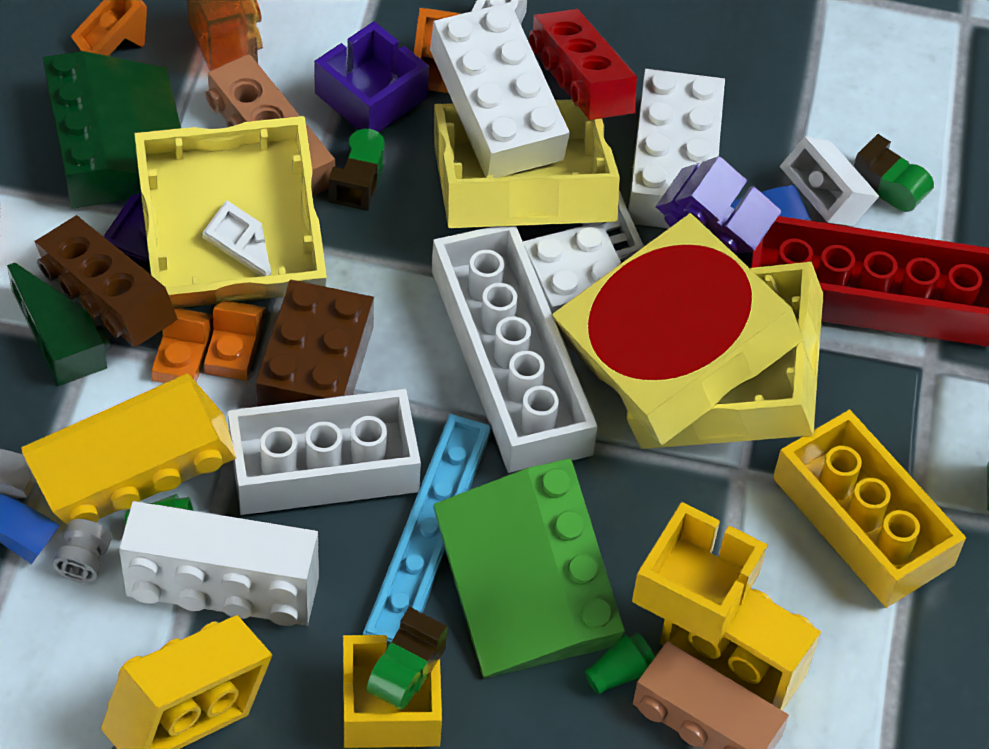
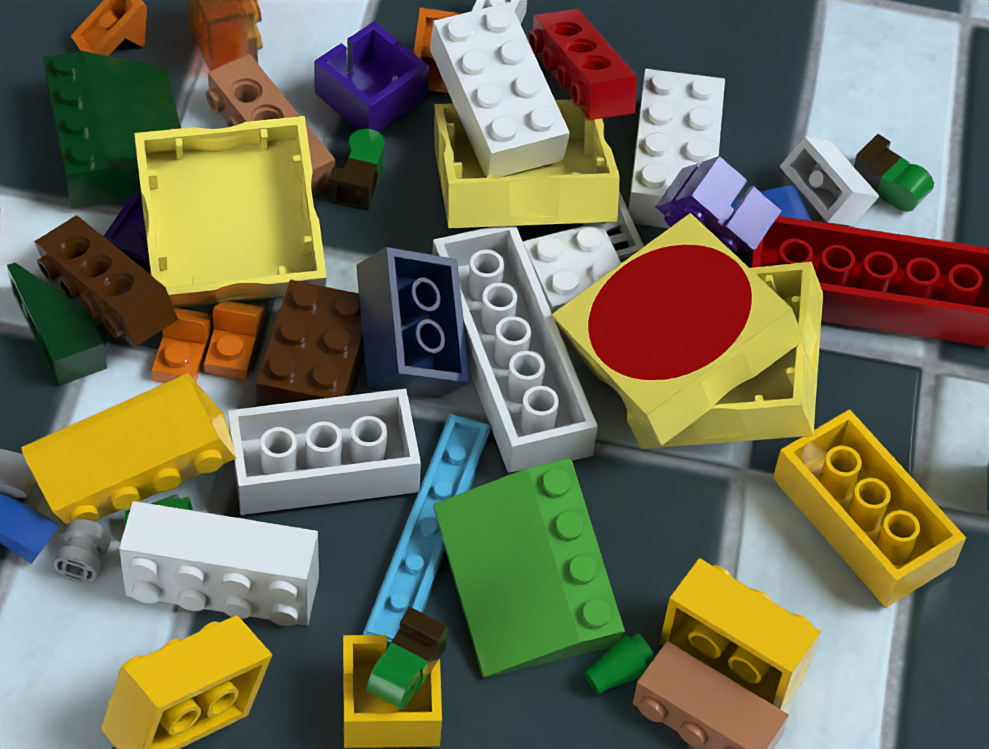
(239, 237): white tile -> none
(412, 323): none -> dark blue brick
(689, 582): yellow piece -> none

